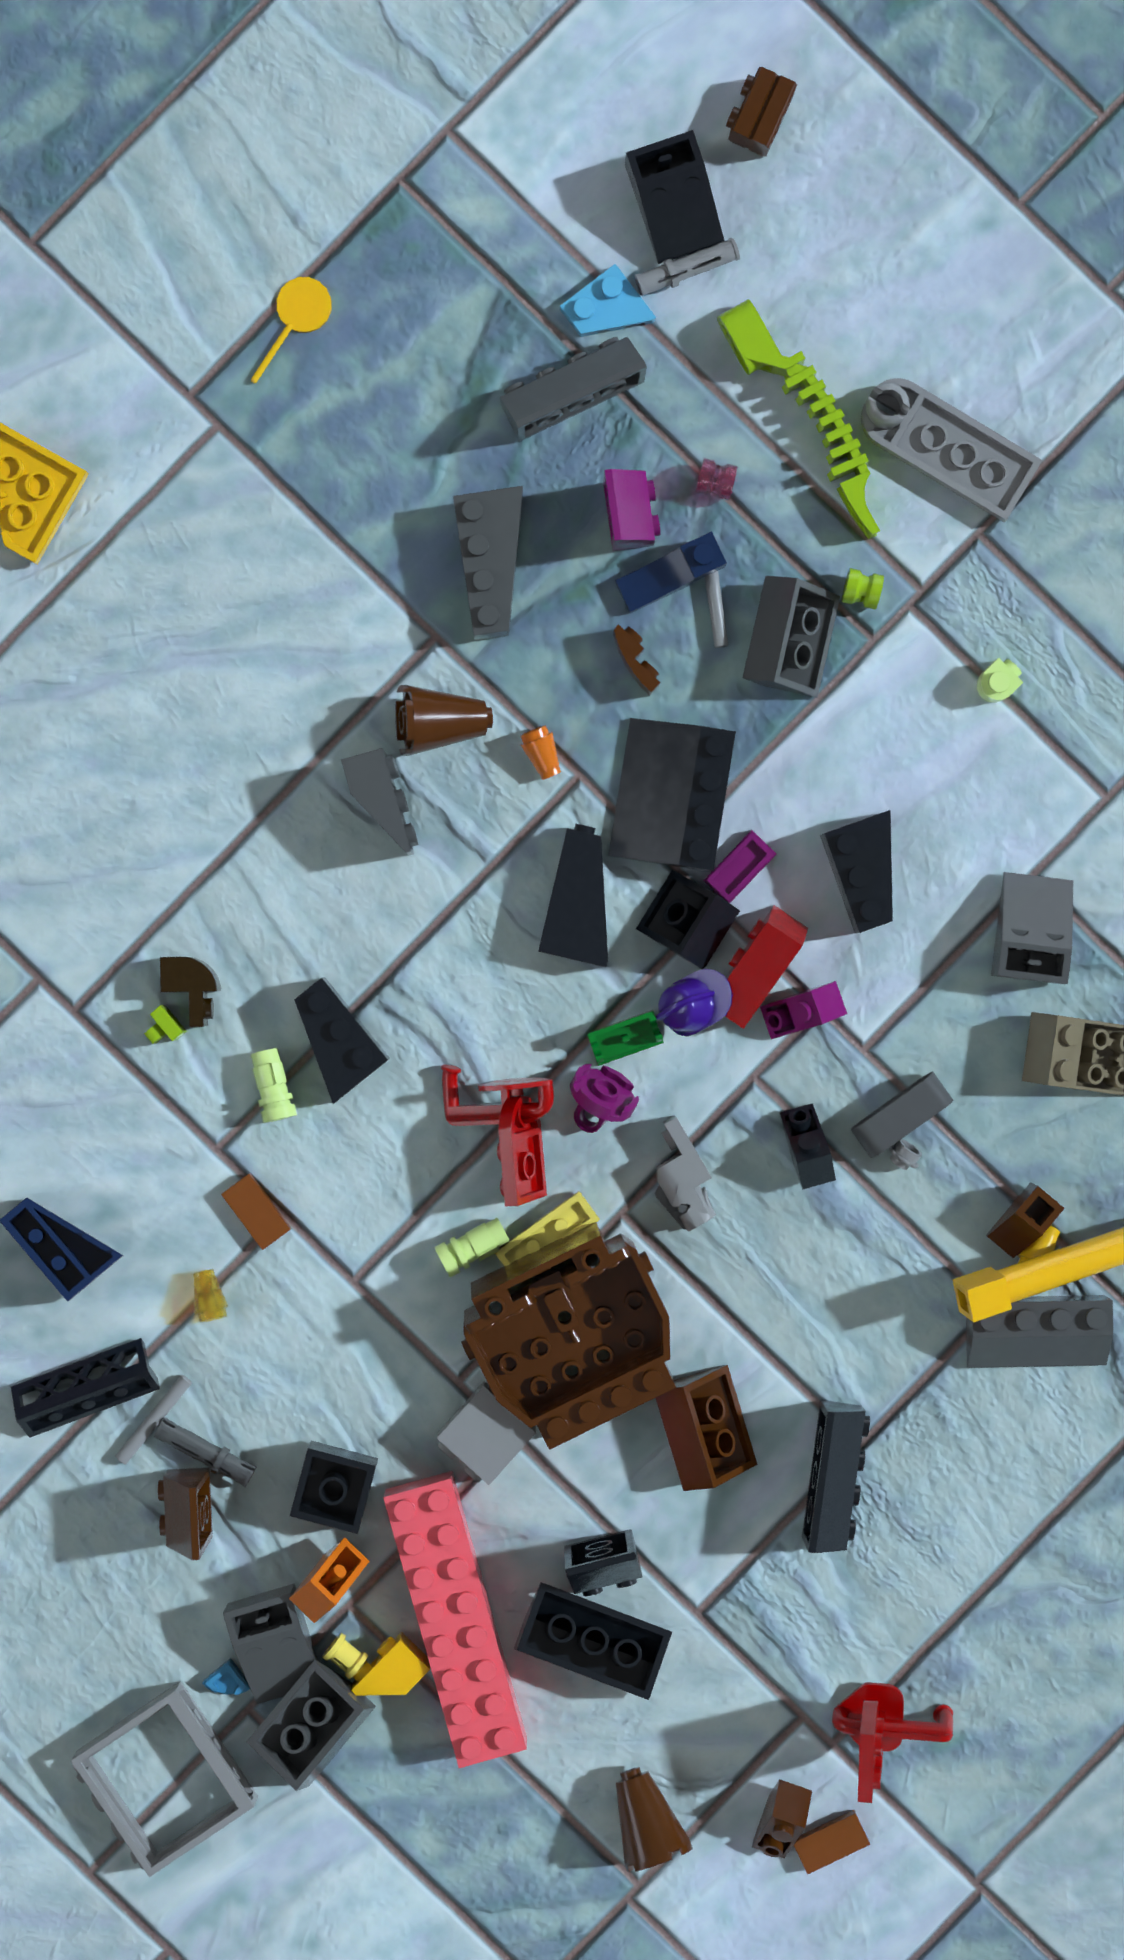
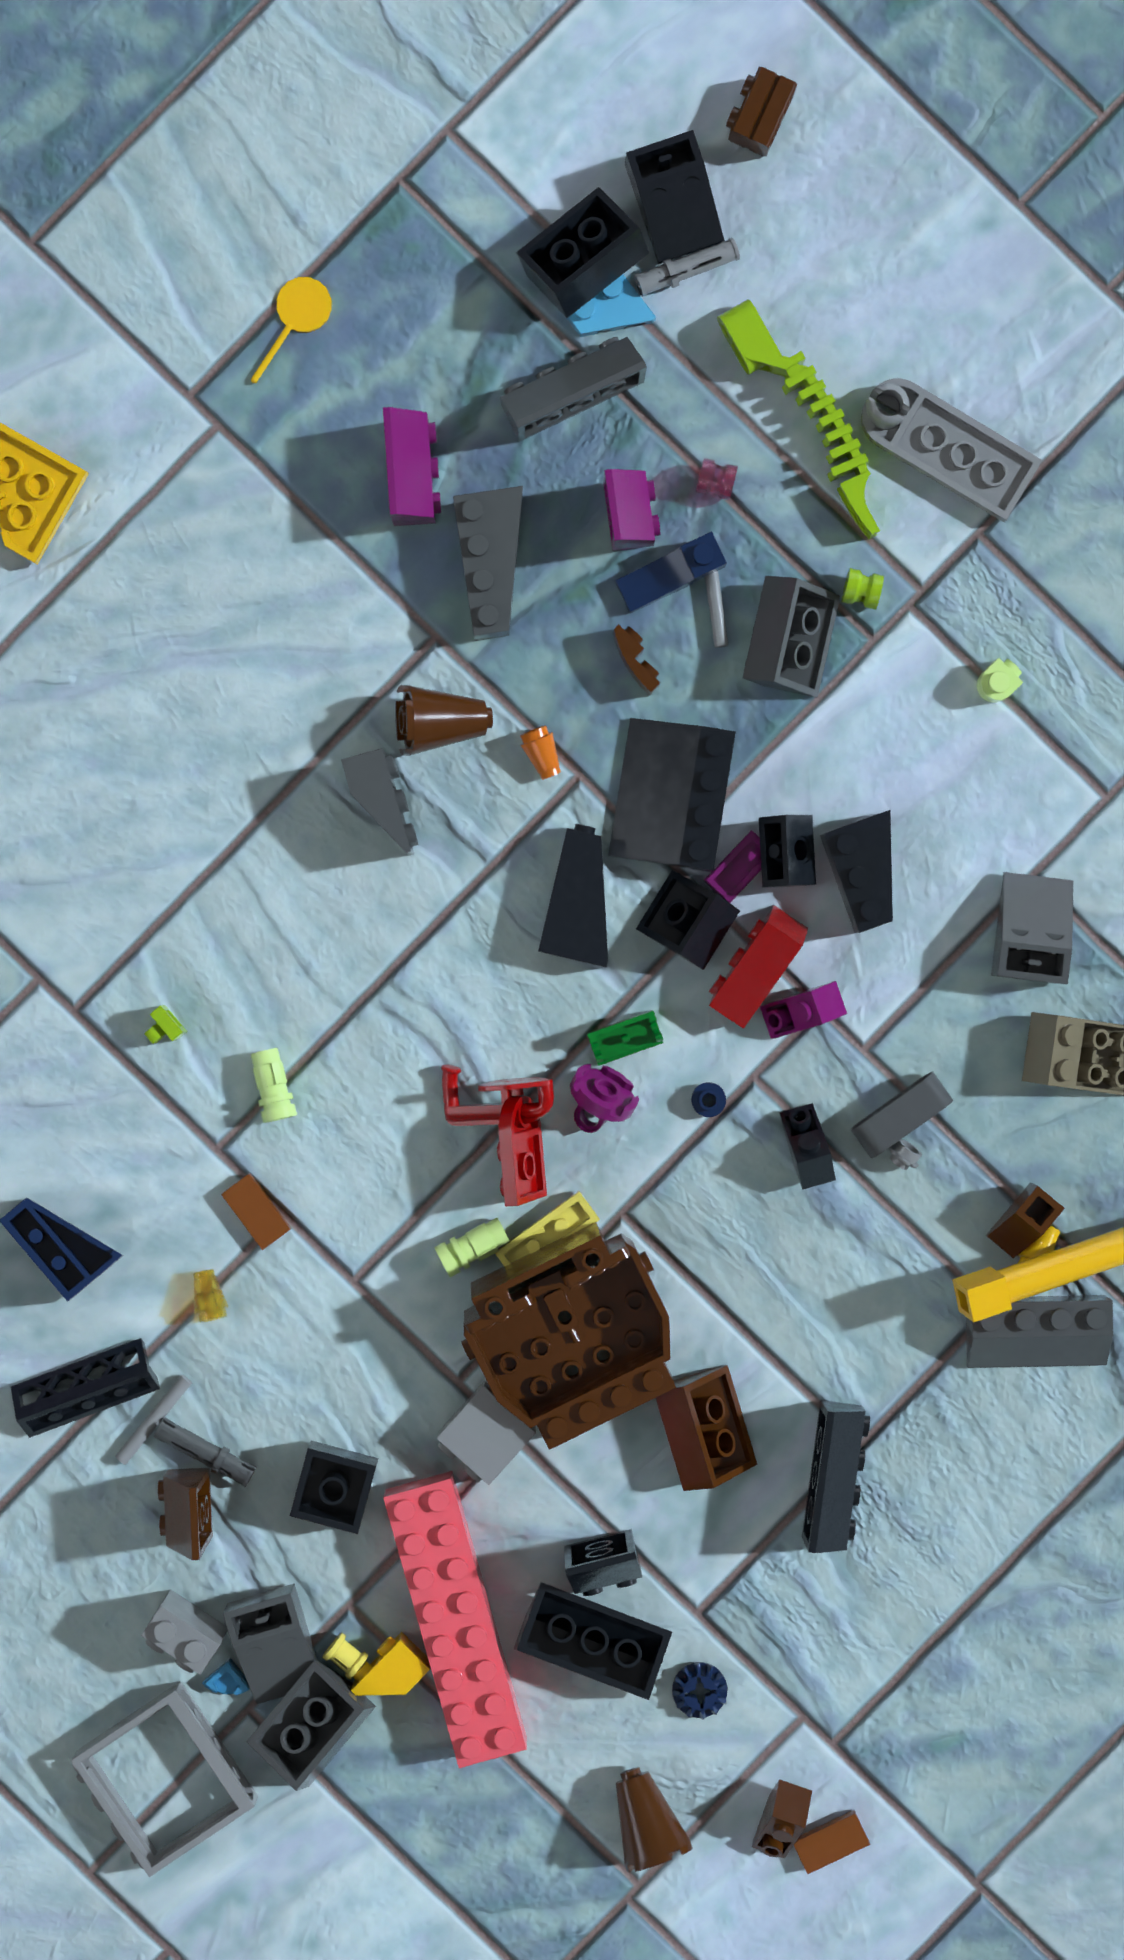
(184, 1633): none -> light grey brick
(191, 976): dark brown brick -> none
(329, 1580): orange brick -> none
(338, 1039): black wedge -> none
(411, 466): none -> magenta slope
(583, 252): none -> black brick
(681, 1180): light grey plate -> none
(686, 1681): none -> dark blue gear
(695, 1002): dark purple piece -> none
(700, 1091): none -> dark blue plate
(787, 851): none -> black brick
(876, 1724): red plate -> none

